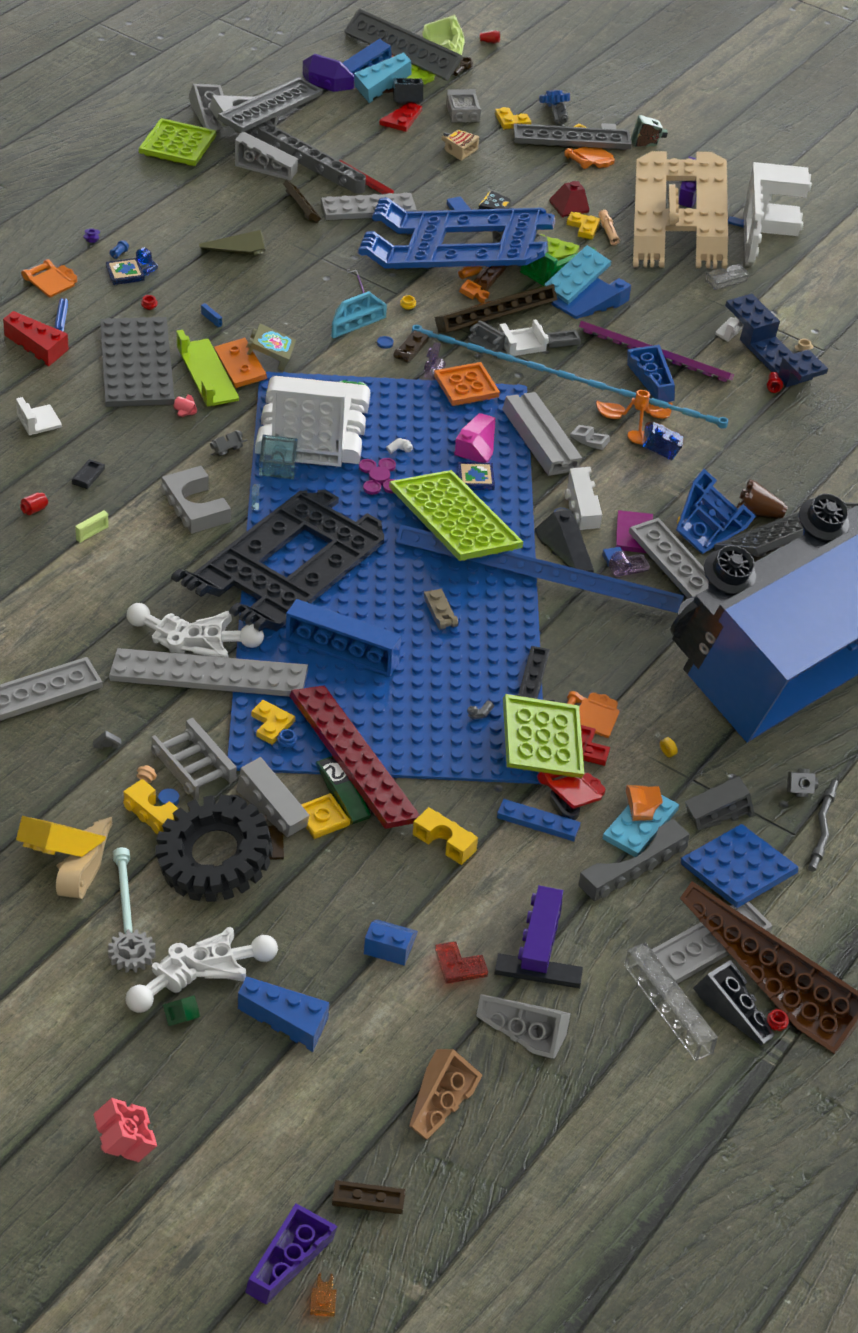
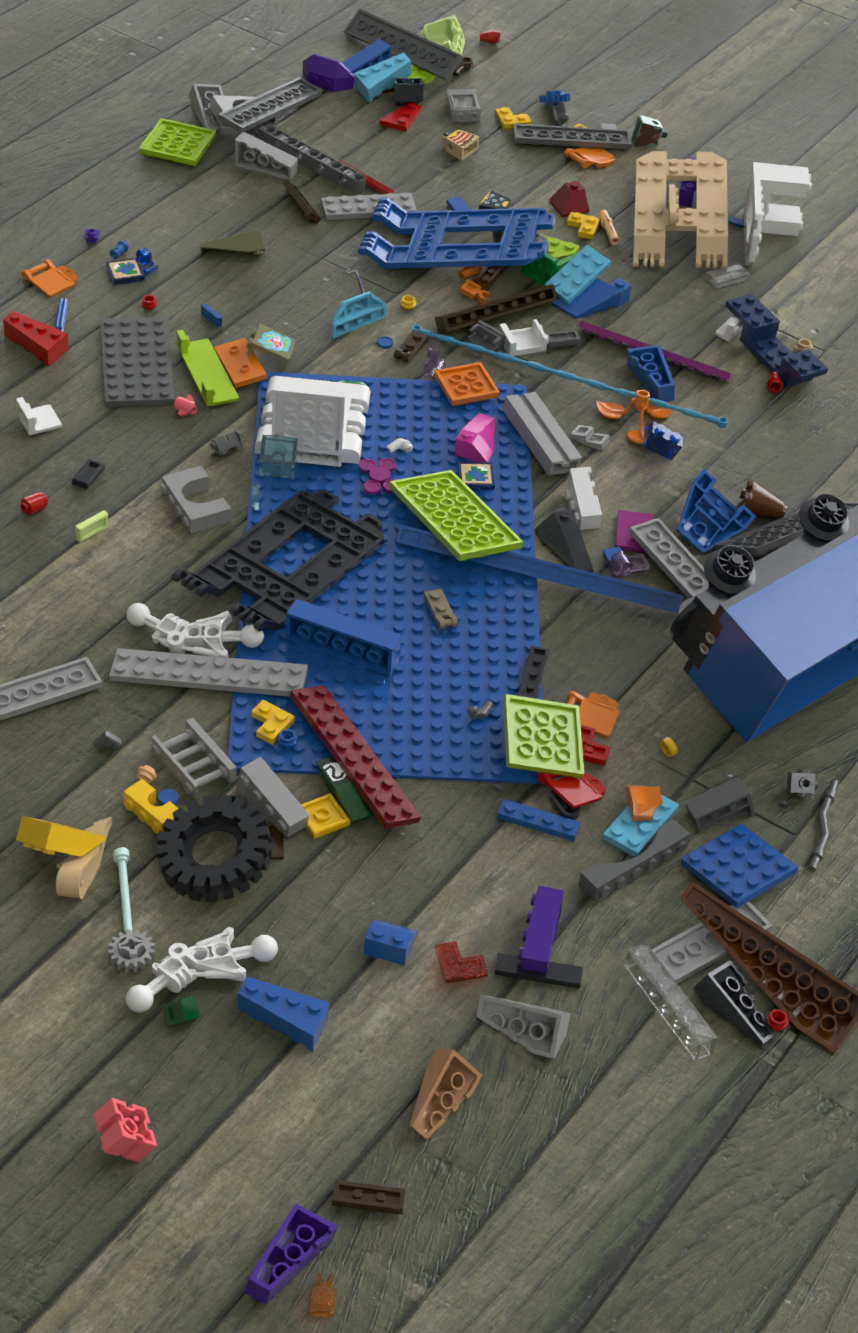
(460, 842): yellow arch -> none

